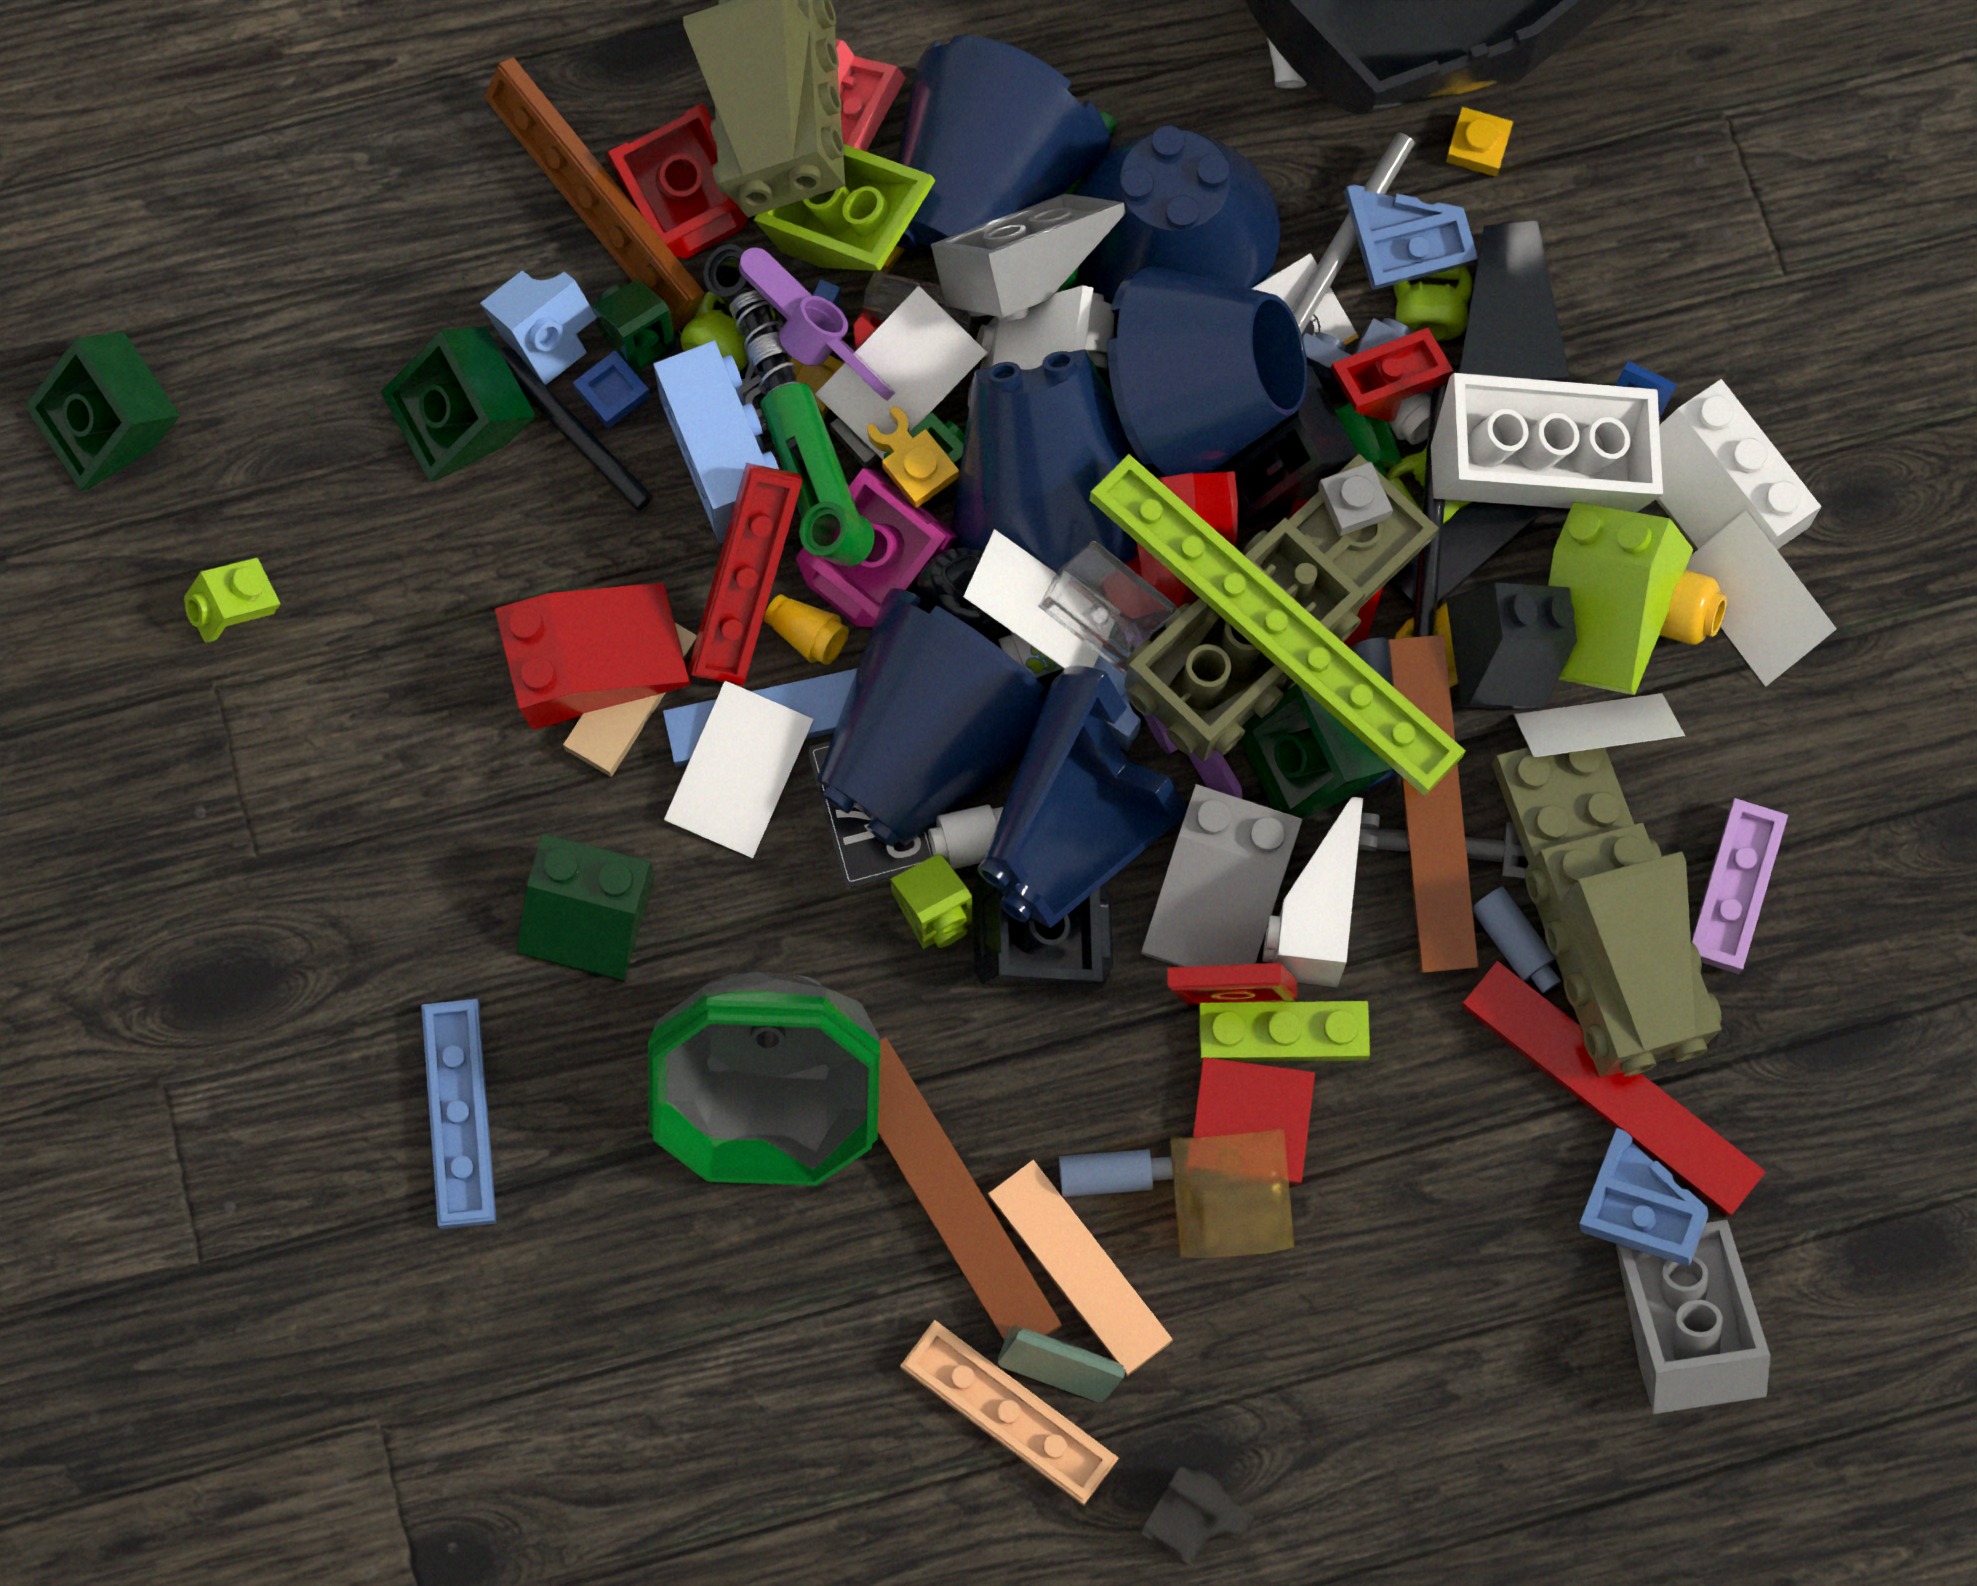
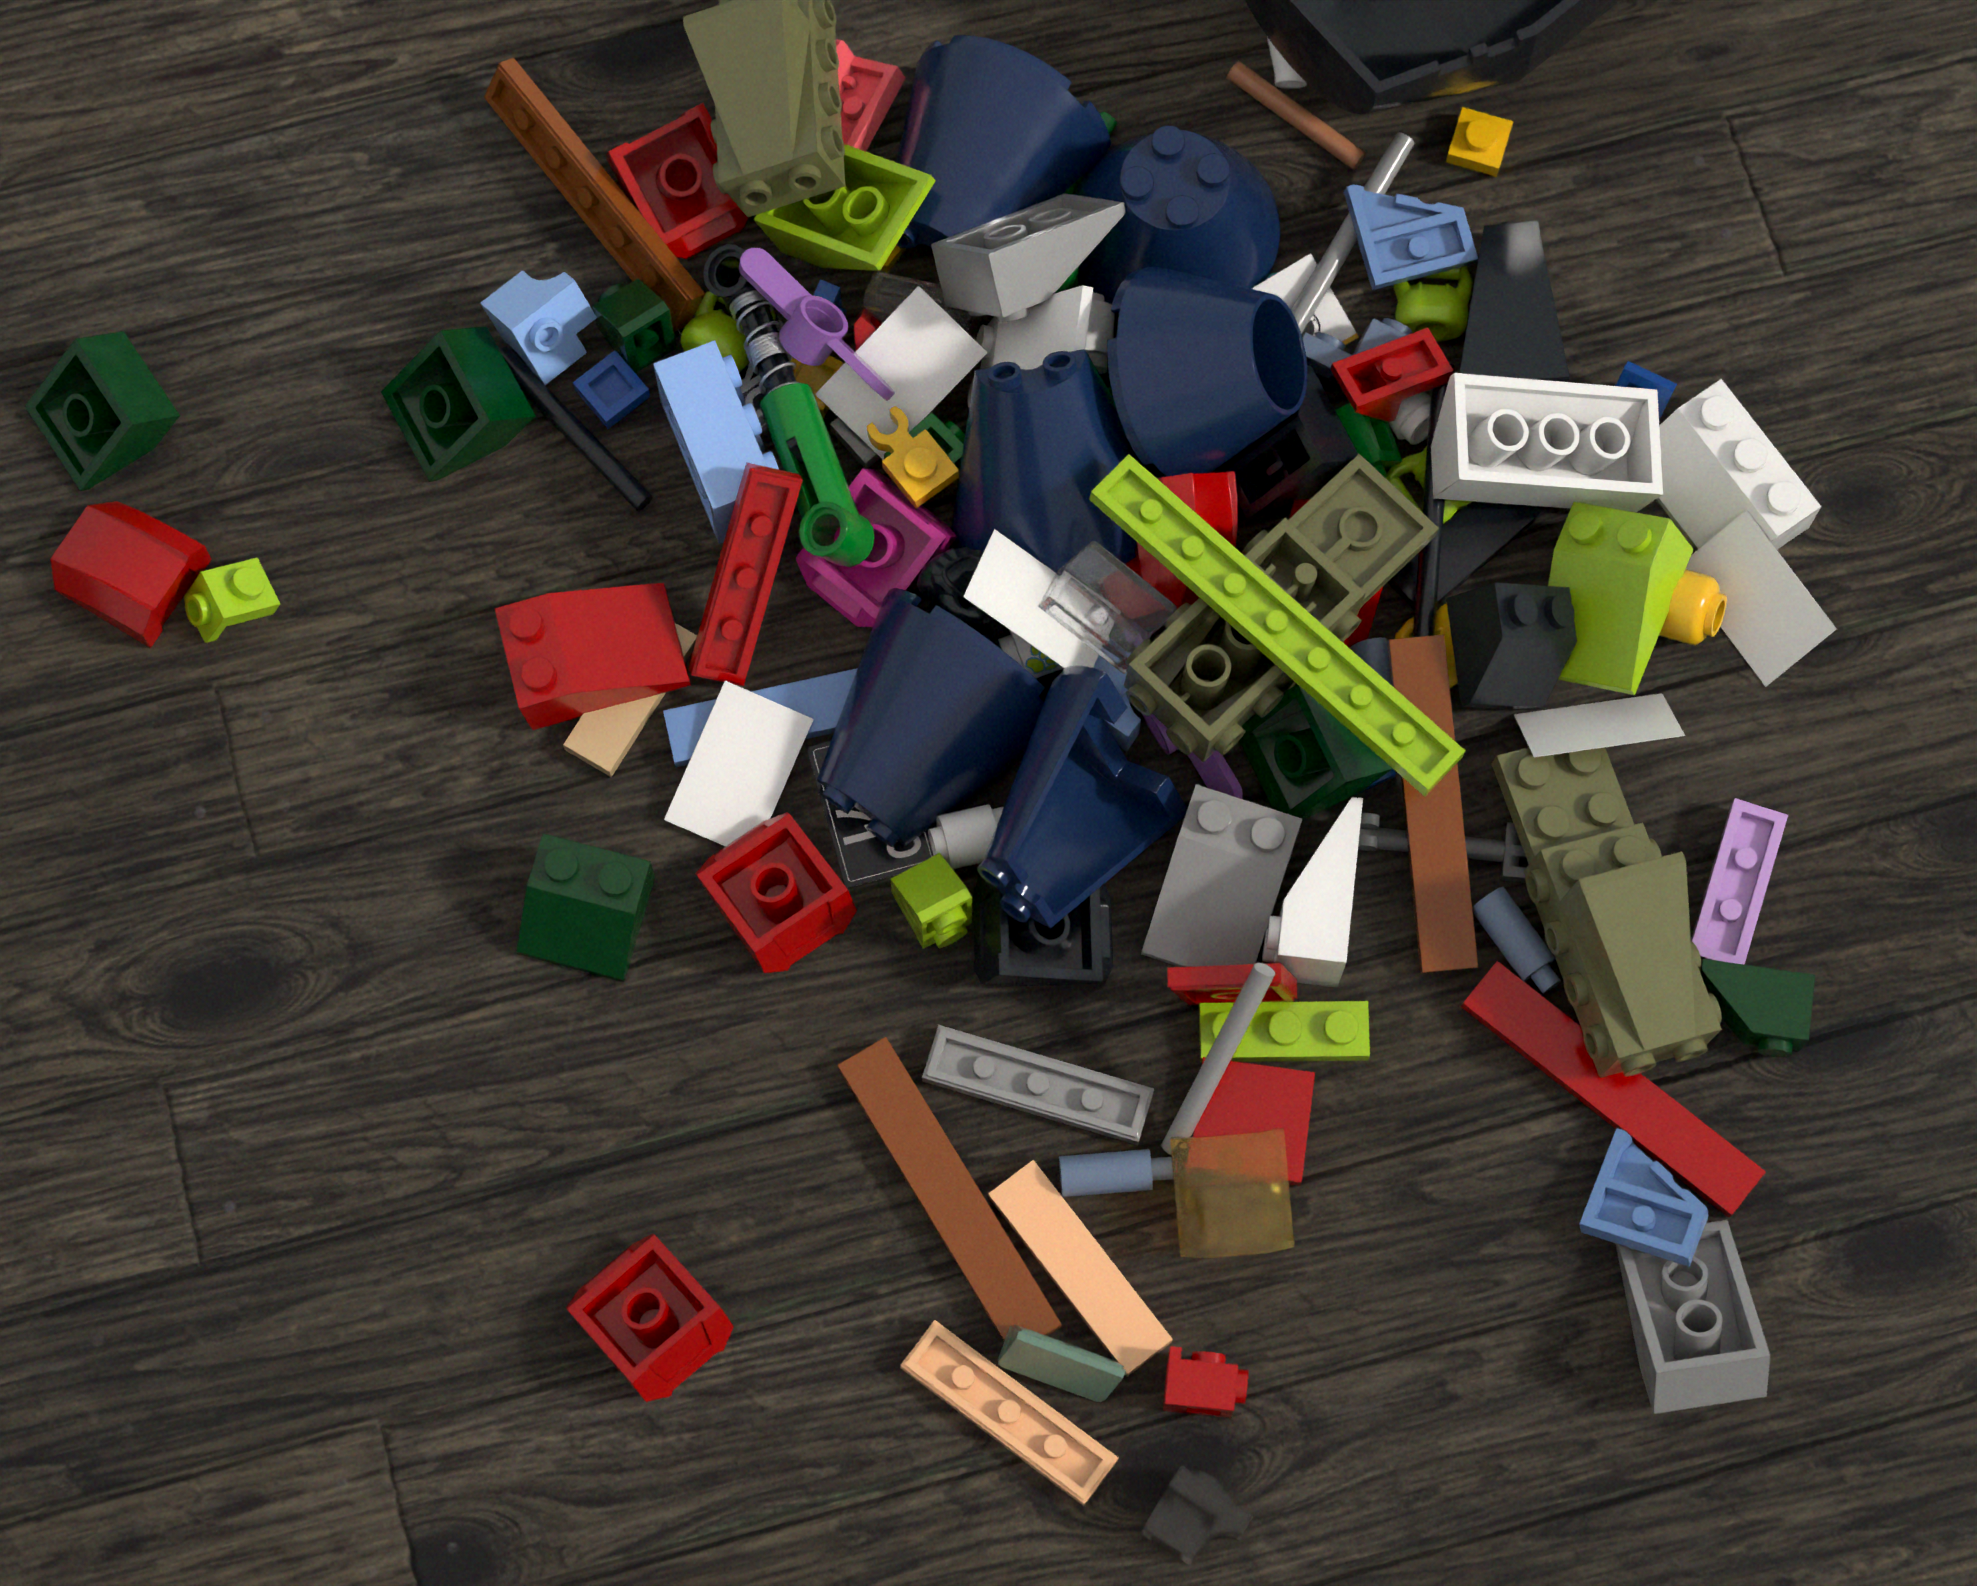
(127, 568): none -> red slope
(458, 1114): medium blue tile -> none
(651, 1318): none -> red slope
(764, 1080): rock -> none
(777, 893): none -> red slope
(808, 629): yellow cone -> none
(1038, 1085): none -> light grey tile
(1203, 1384): none -> red brick
(1220, 1053): none -> light grey bar
(1296, 115): none -> nougat bar
(1355, 499): light grey plate -> none
(1763, 1004): none -> dark green slope

